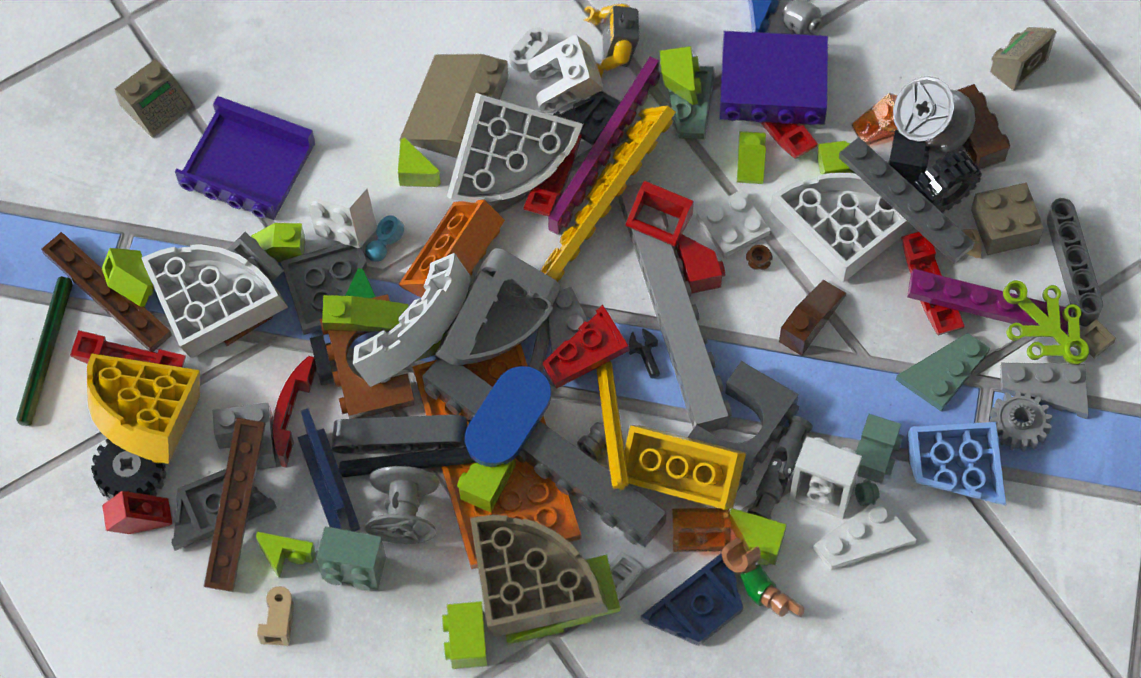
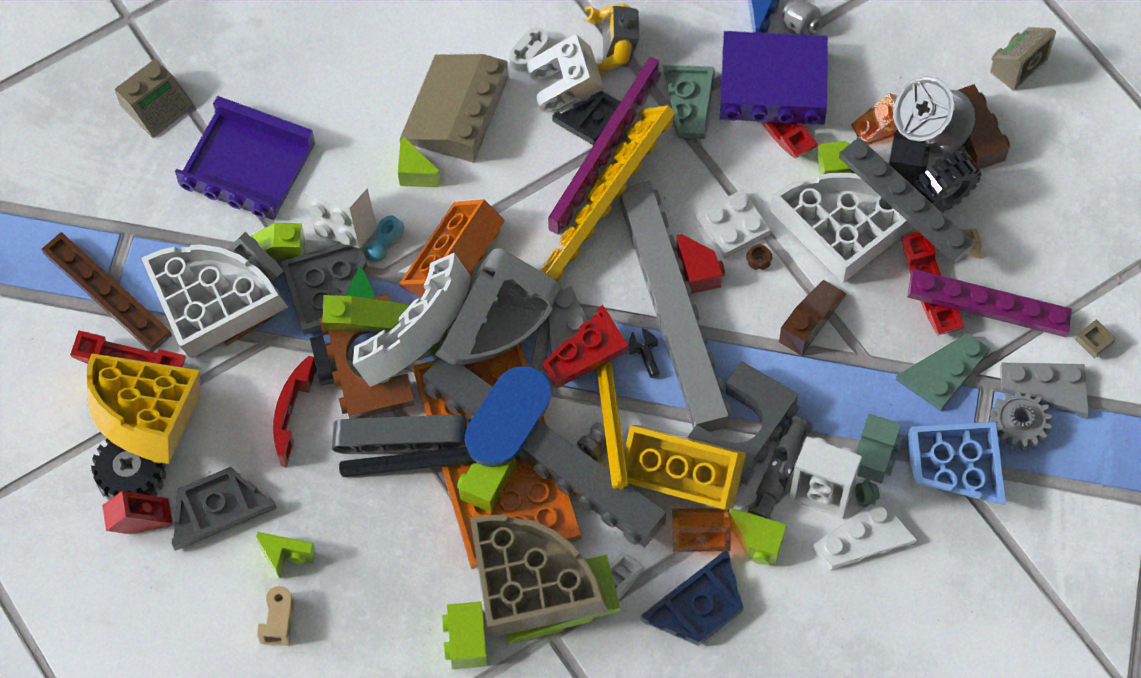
(44, 351): dark green axle -> none
(127, 275): lime slope -> none
(224, 424): light grey brick -> none
(234, 505): reddish brown plate -> none
(326, 476): dark blue fence -> none
(351, 558): sand green brick -> none
(403, 487): light grey piece -> none
(508, 150): white brick -> none
(546, 194): red slope -> none
(665, 202): red tile -> none
(678, 73): lime slope -> none
(751, 157): lime slope -> none
(756, 581): nougat piece -> none
(1007, 218): dark tan brick -> none
(1048, 324): lime plant -> none
(1074, 250): dark grey beam -> none

